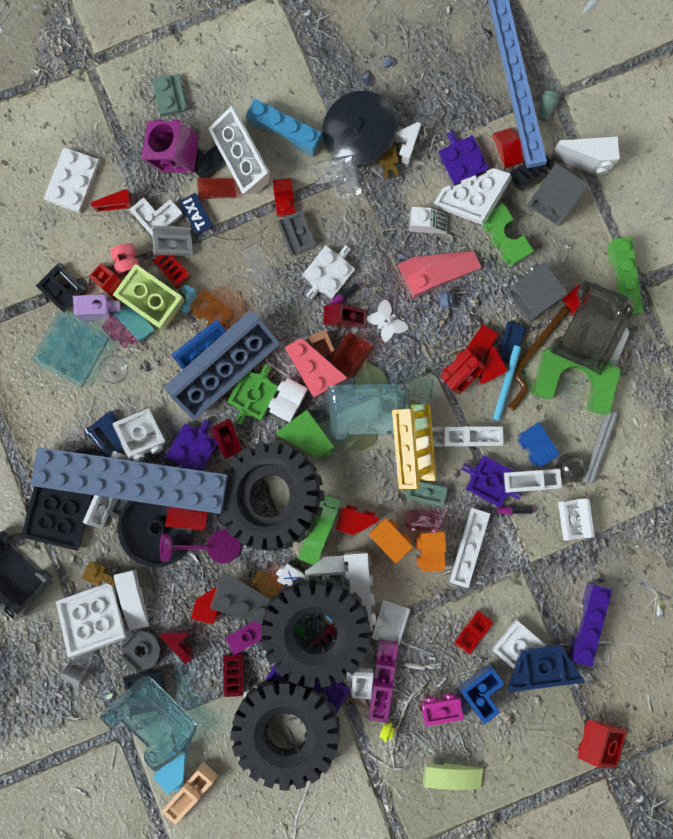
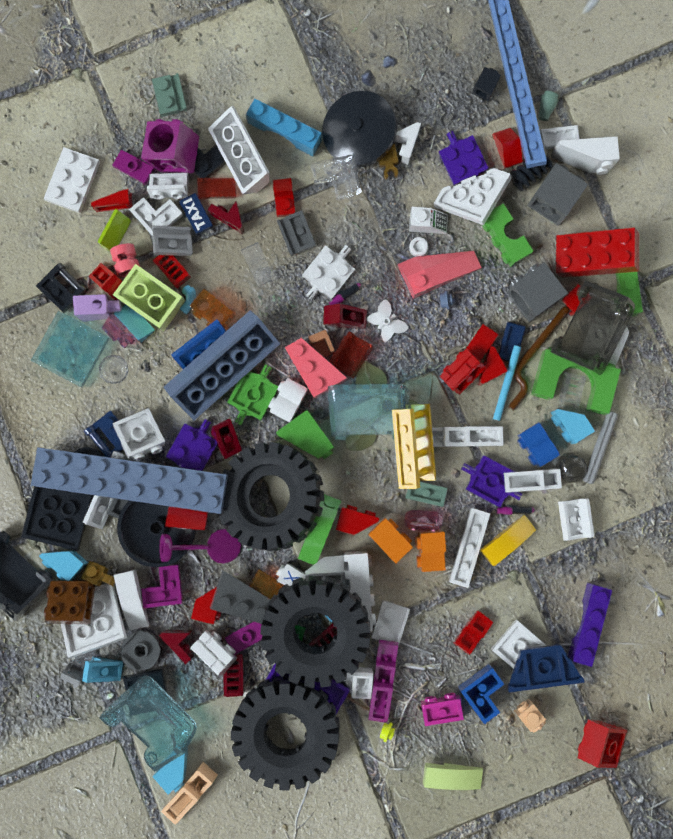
(65, 563): none -> medium azure slope
(69, 602): none -> reddish brown brick
(102, 670): none -> medium azure slope
(114, 230): none -> lime slope
(133, 167): none -> magenta plate
(168, 185): none -> white bracket
(169, 590): none -> magenta plate
(214, 652): none -> white brick
(231, 218): none -> dark red slope
(418, 247): none -> white tile
(486, 83): none -> black brick
(508, 540): none -> yellow slope
(530, 716): none -> light nougat brick
(551, 136): none -> white plate
(574, 425): none -> medium azure slope
(597, 252): none -> red brick

